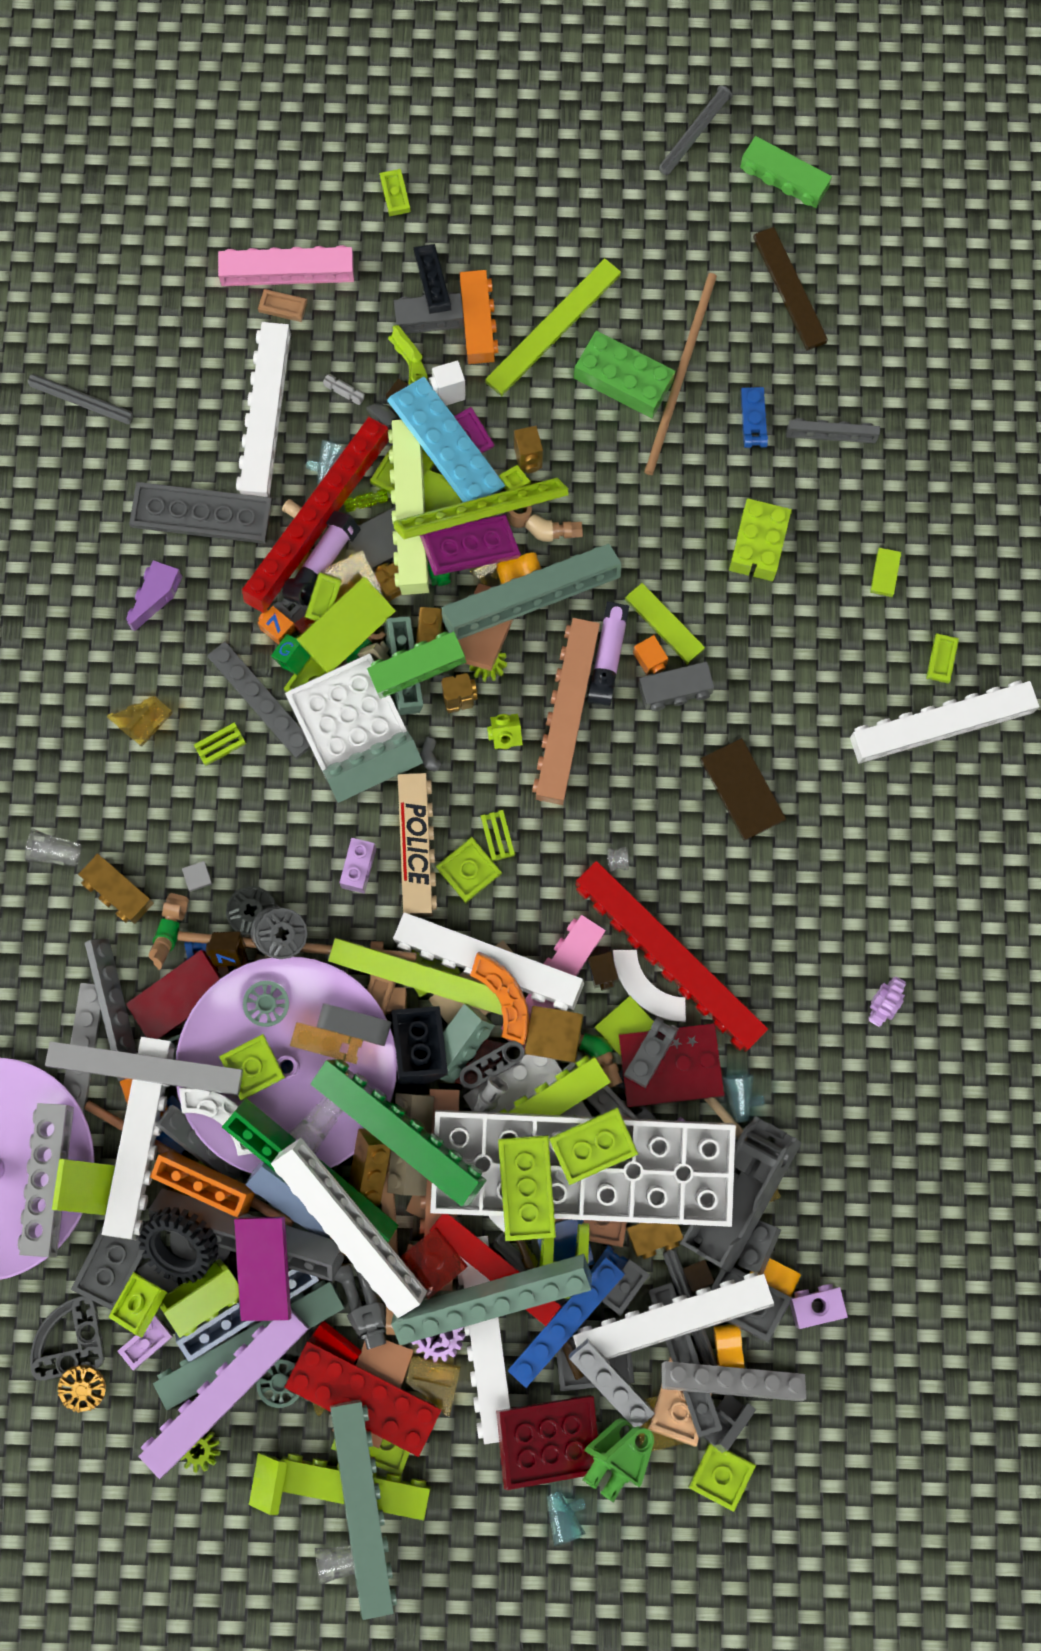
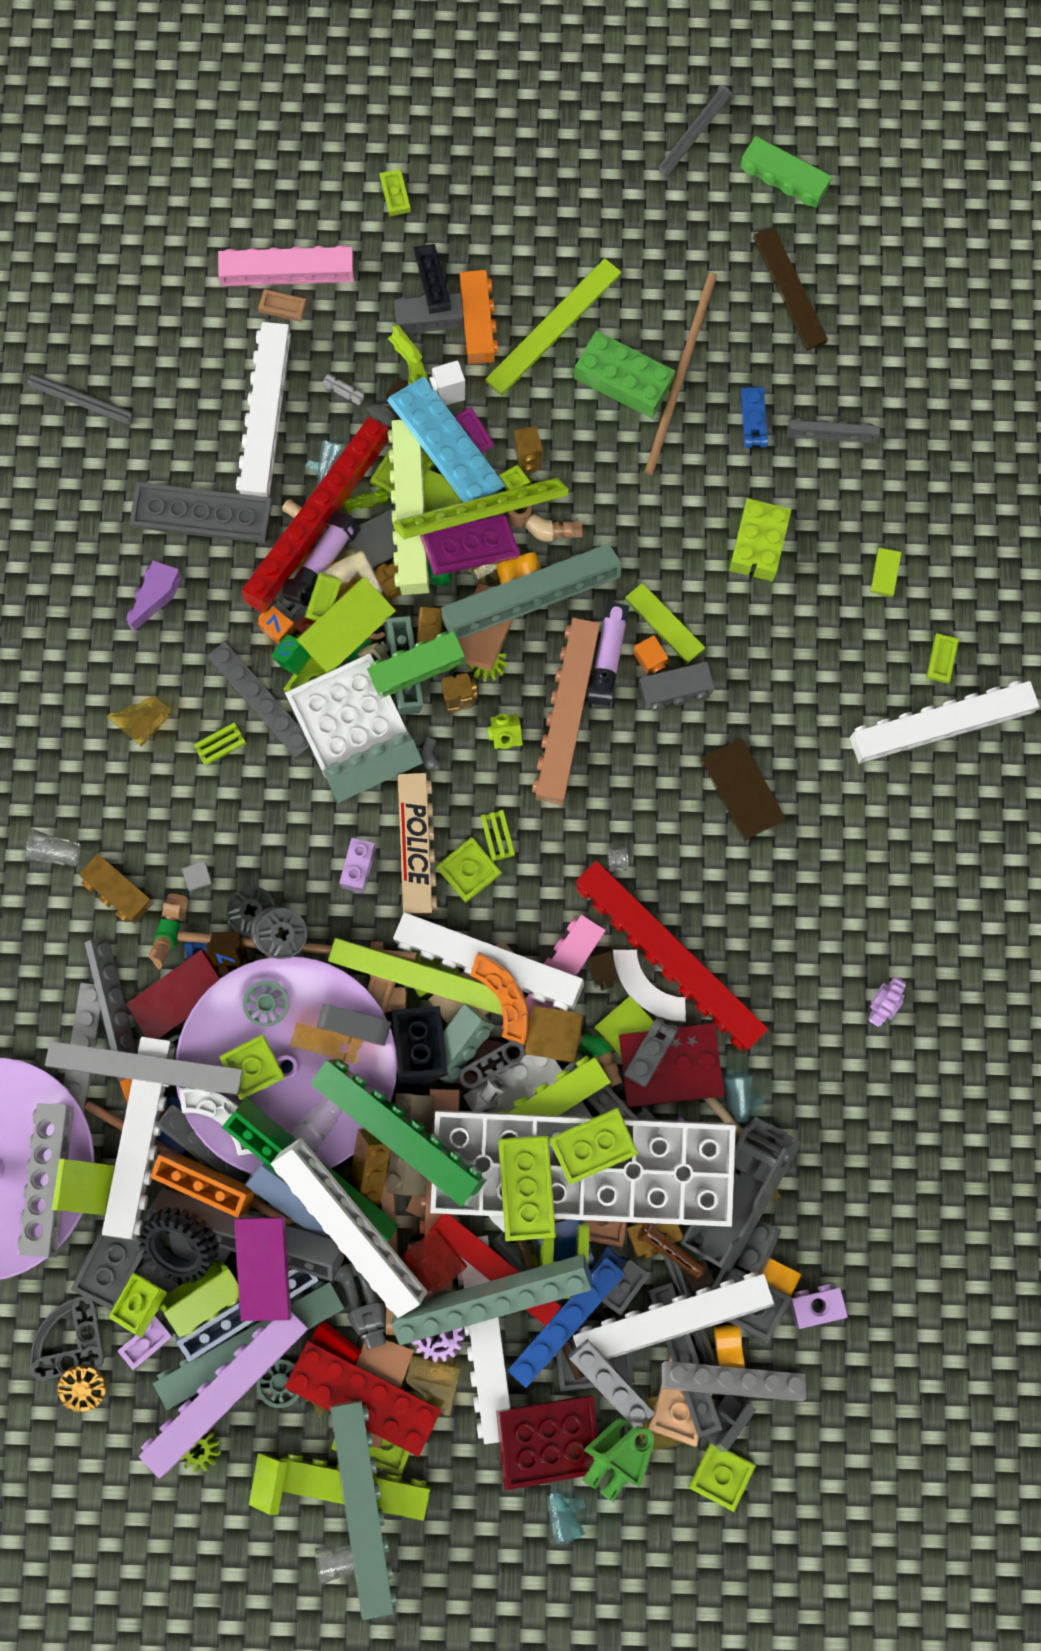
(663, 1244): none -> reddish brown pin

